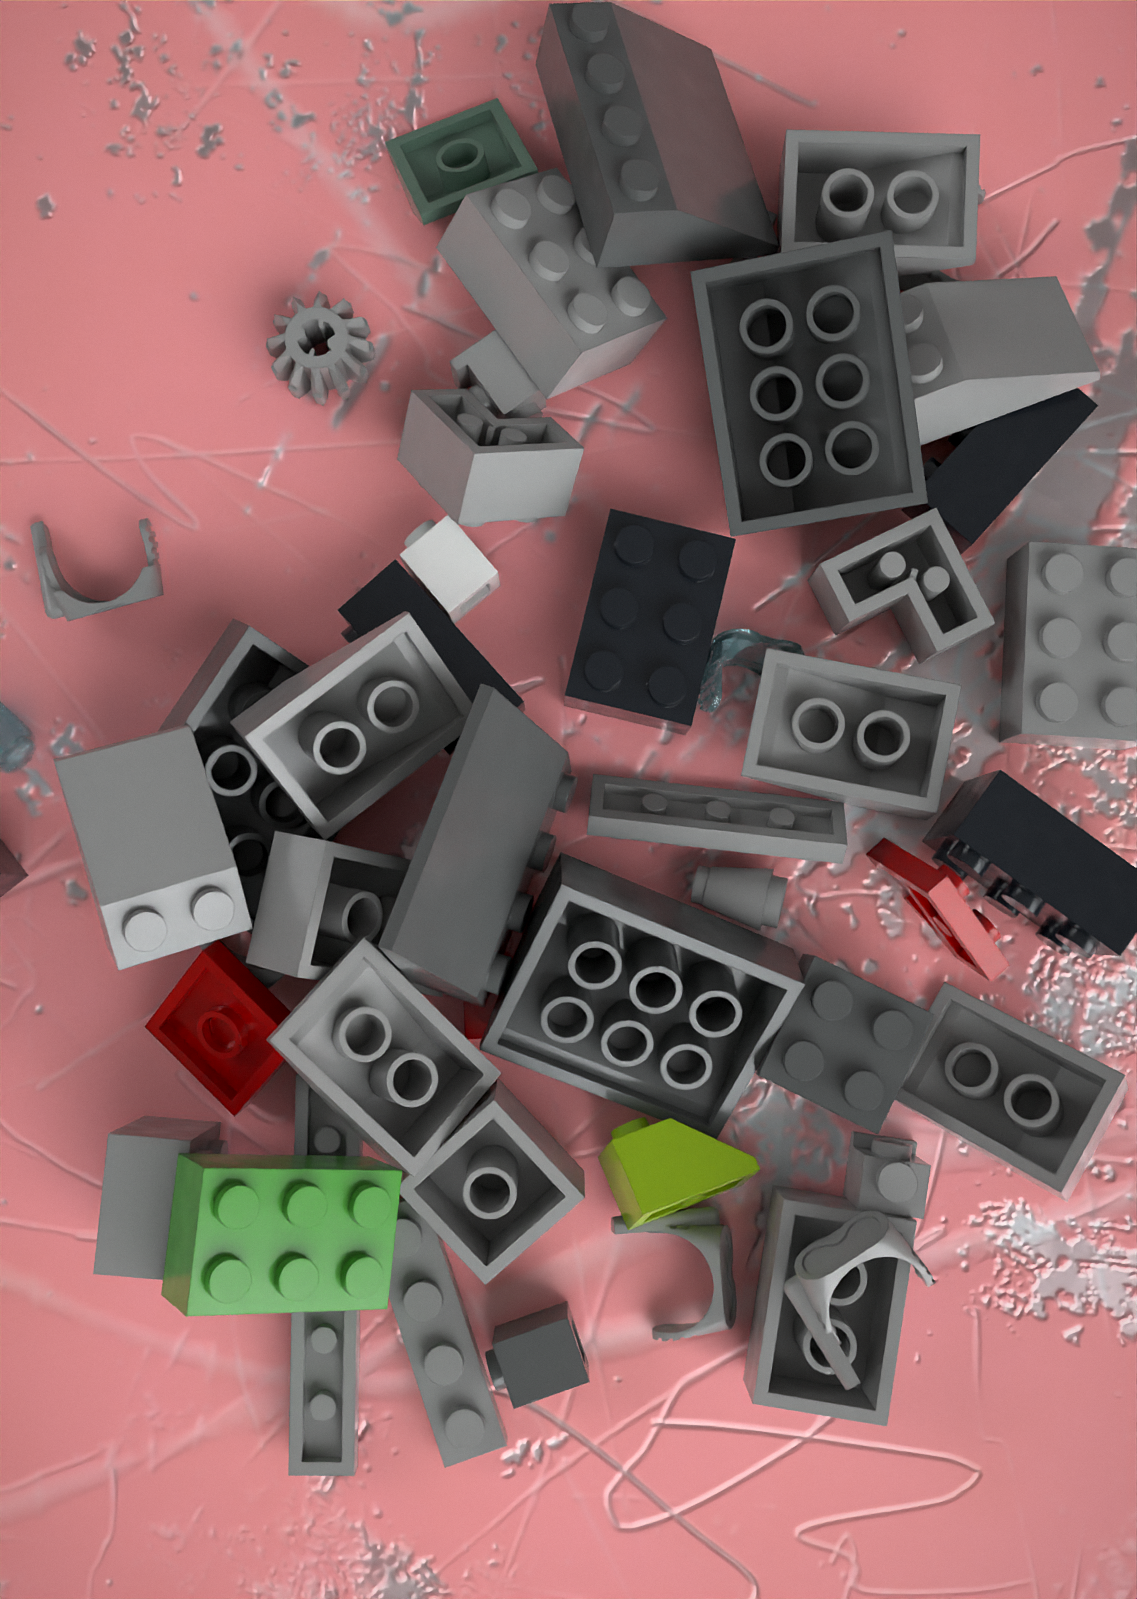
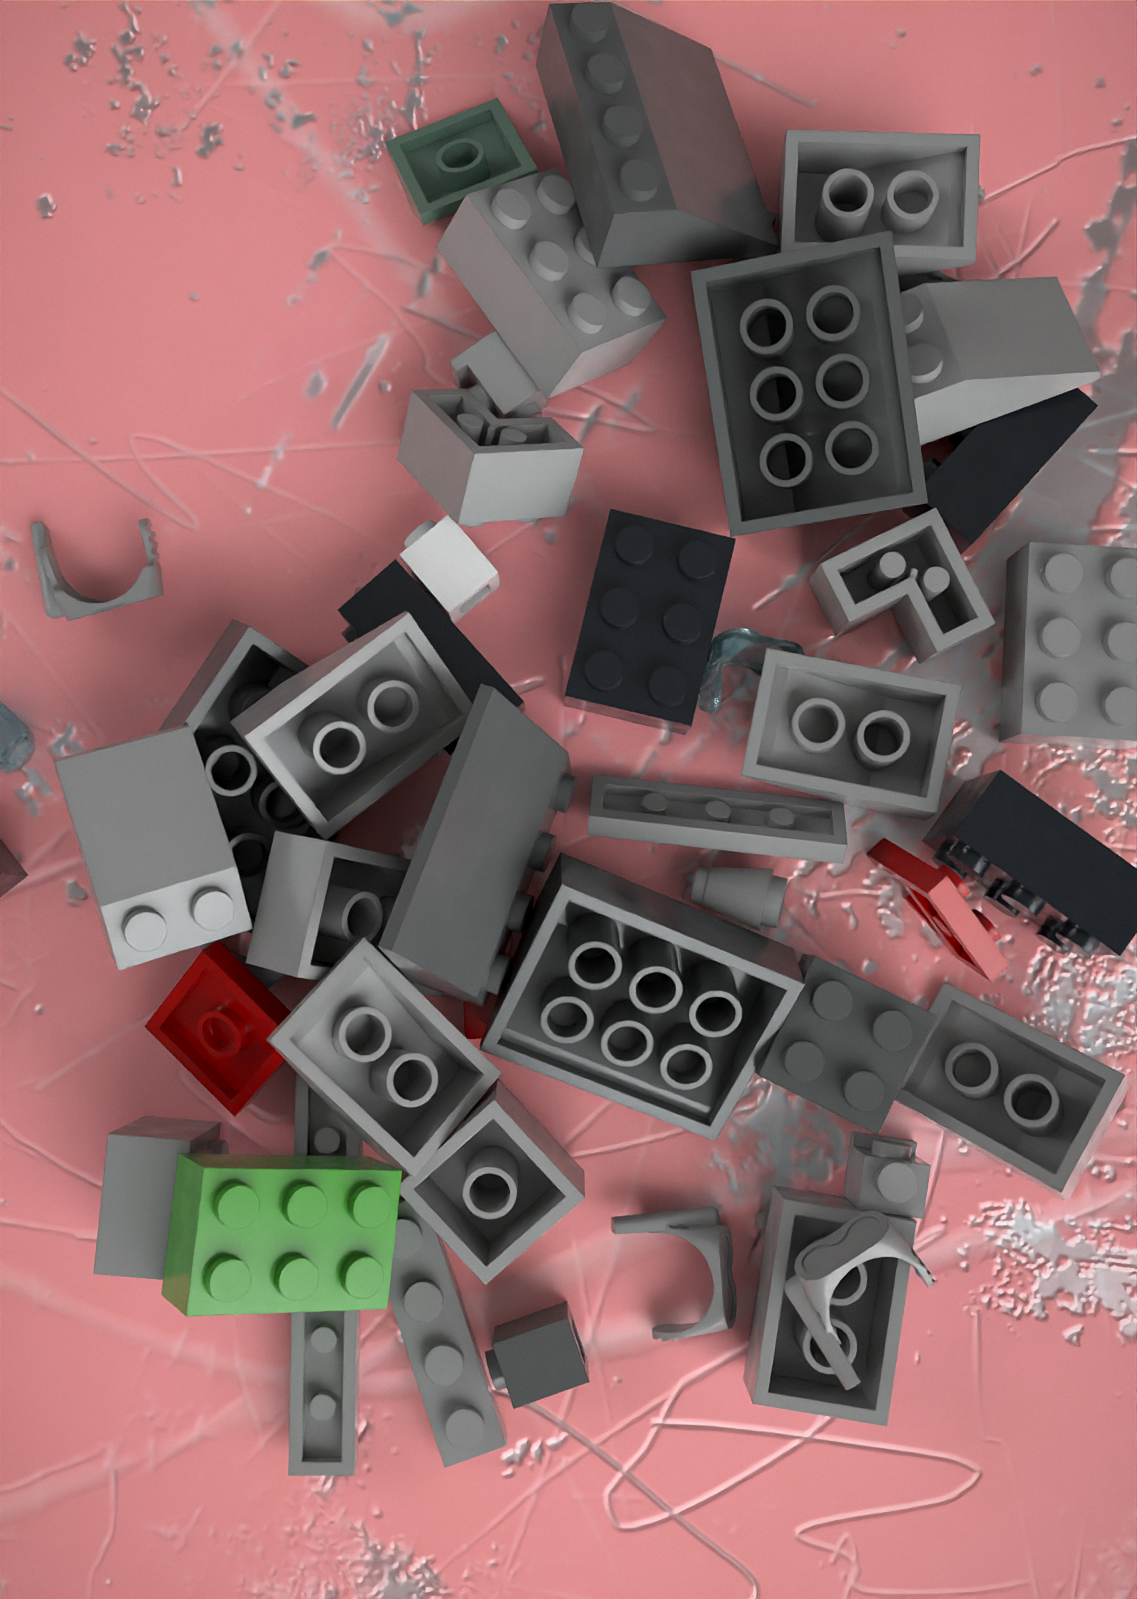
(318, 325): light grey gear -> none
(669, 1168): lime slope -> none

